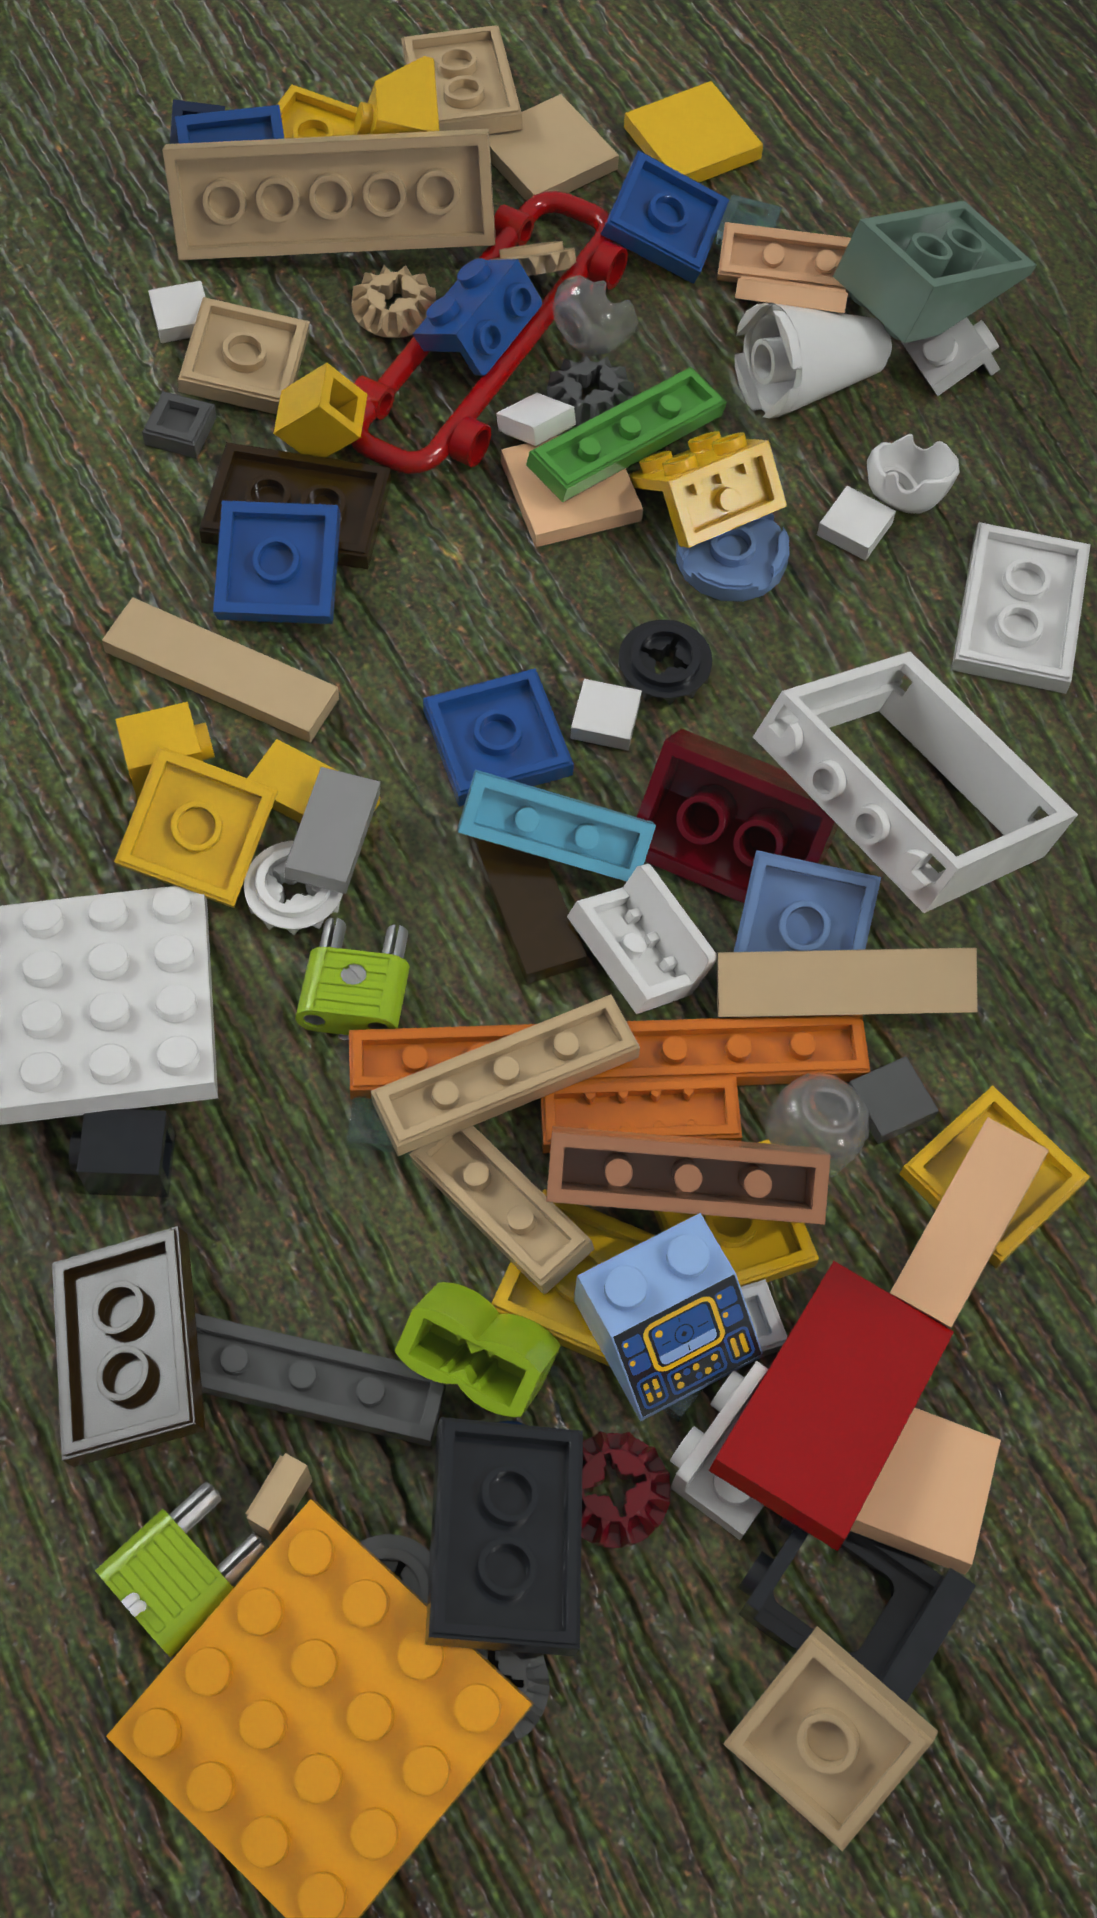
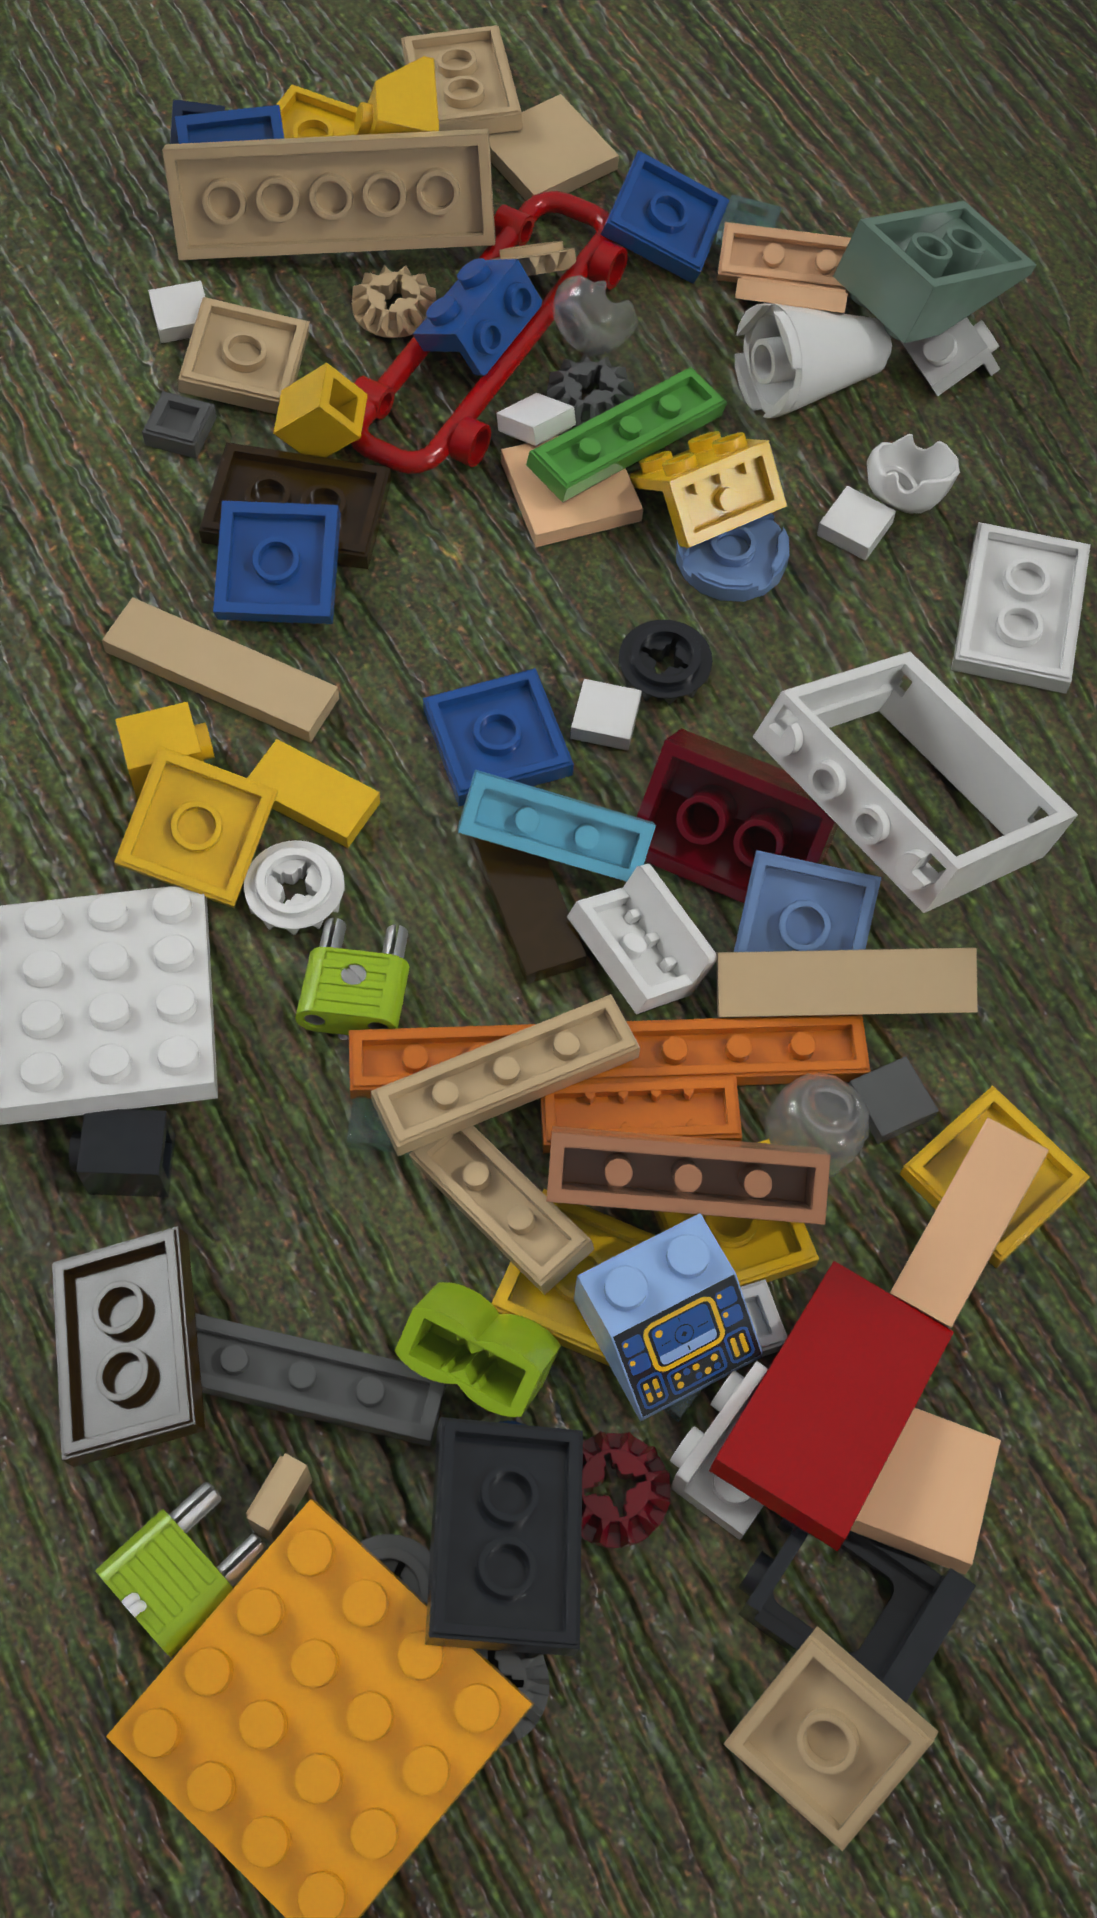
(332, 830): light grey tile -> none
(694, 133): yellow tile -> none

